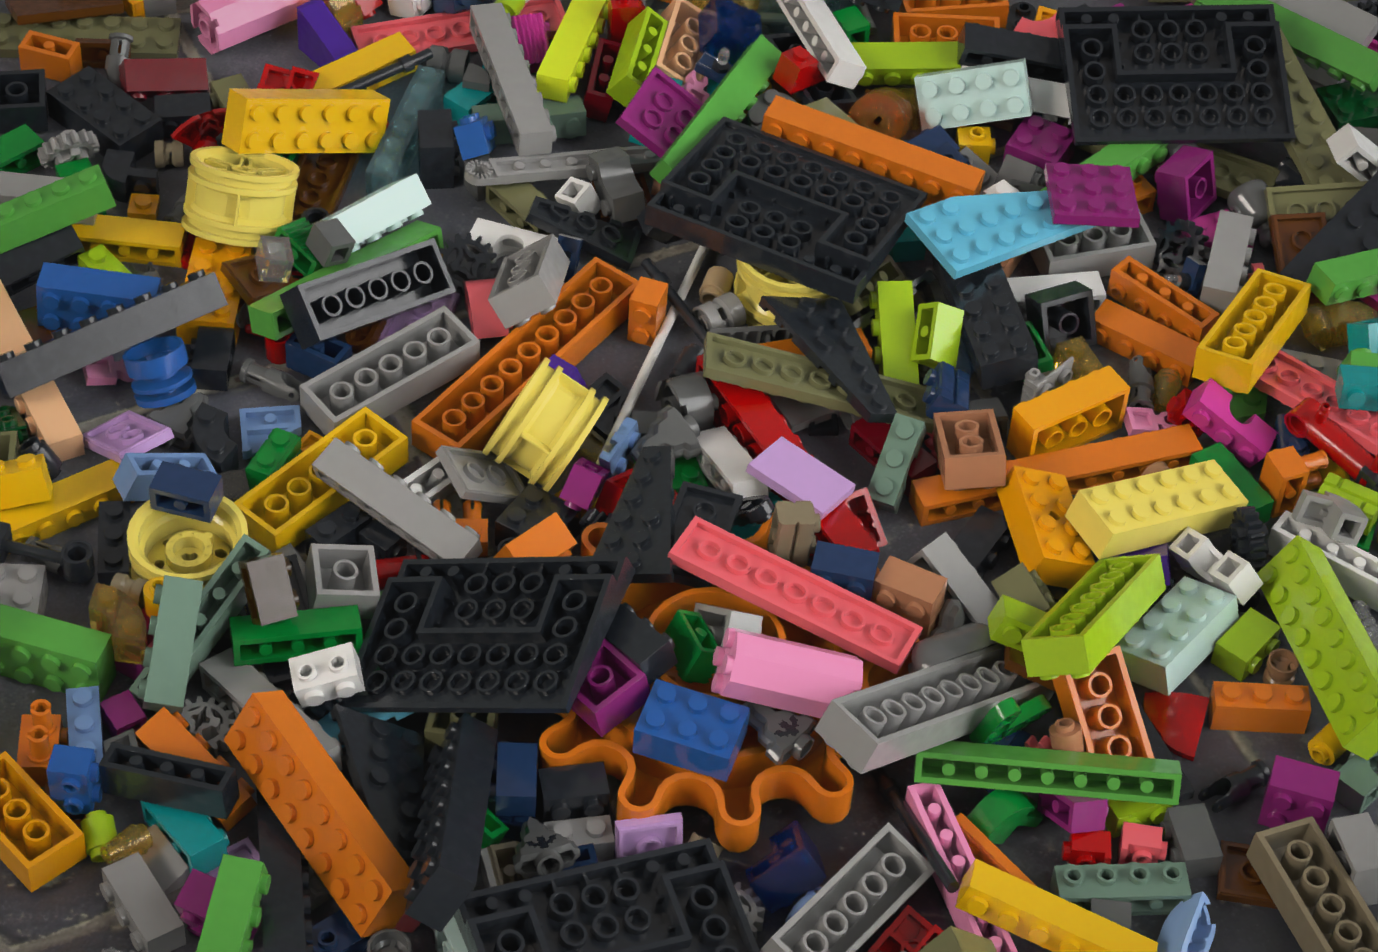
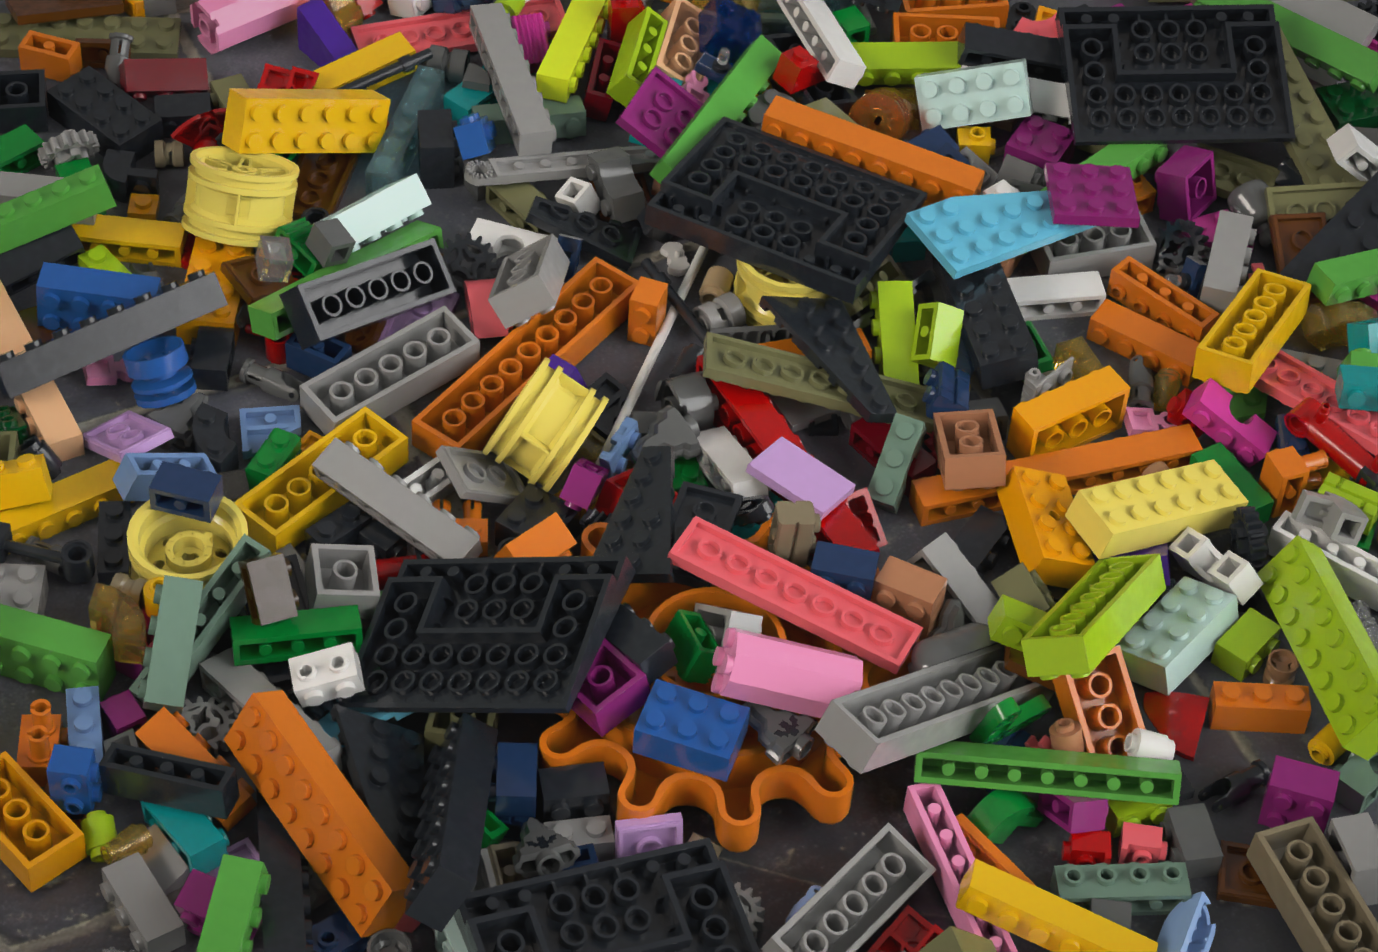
(676, 259): none -> white piece
(788, 870): clear blue brick -> none
(892, 792): black bar -> none
(1062, 313): black brick -> none
(1149, 745): none -> white brick

